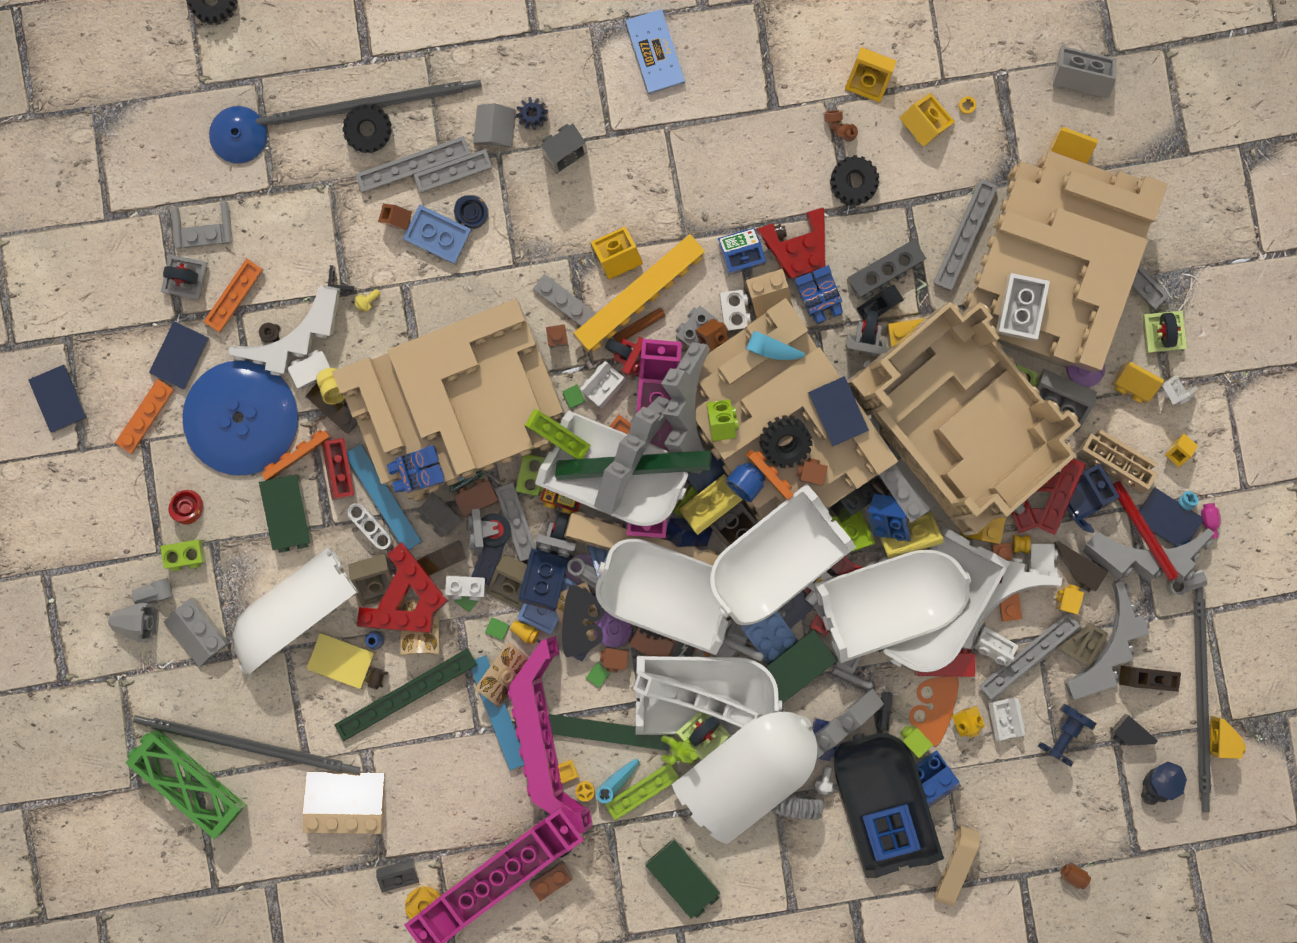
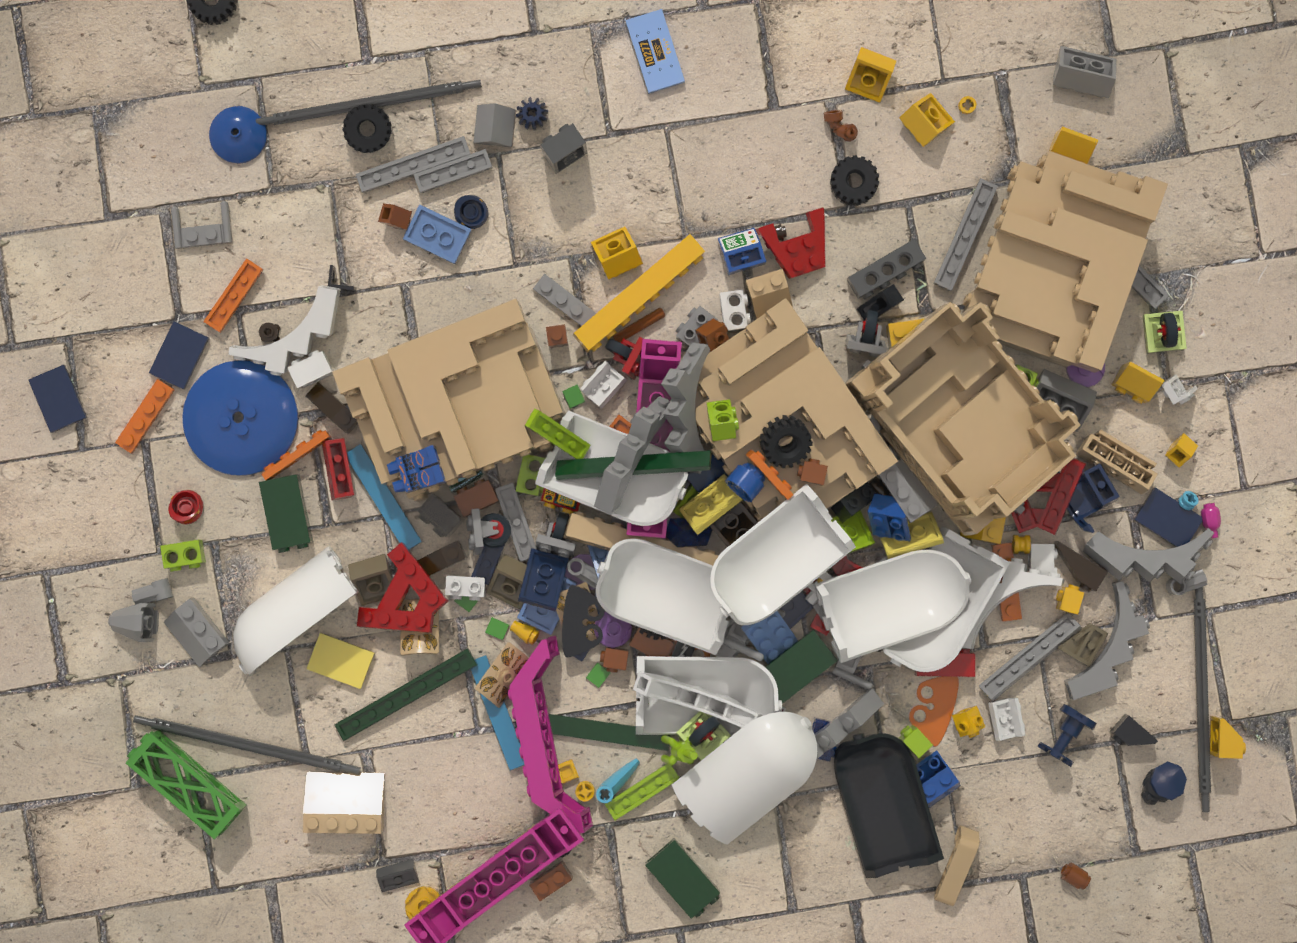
(184, 277): light grey plate -> none
(328, 387): light yellow wheel -> none
(361, 524): white beam -> none
(363, 302): light yellow plate -> none
(375, 677): dark brown brick -> none
(378, 637): blue cone -> none
(772, 348): medium azure piece -> none
(800, 807): light grey gear -> none
(824, 786): white plate -> none
(825, 298): blue hips -> none
(838, 411): dark blue tile -> none
(875, 837): blue piece -> none
(885, 711): black axle -> none
(996, 647): white bracket -> none
(1022, 307): white brick -> none
(1145, 532): red axle -> none
(1149, 678): dark brown slope -> none

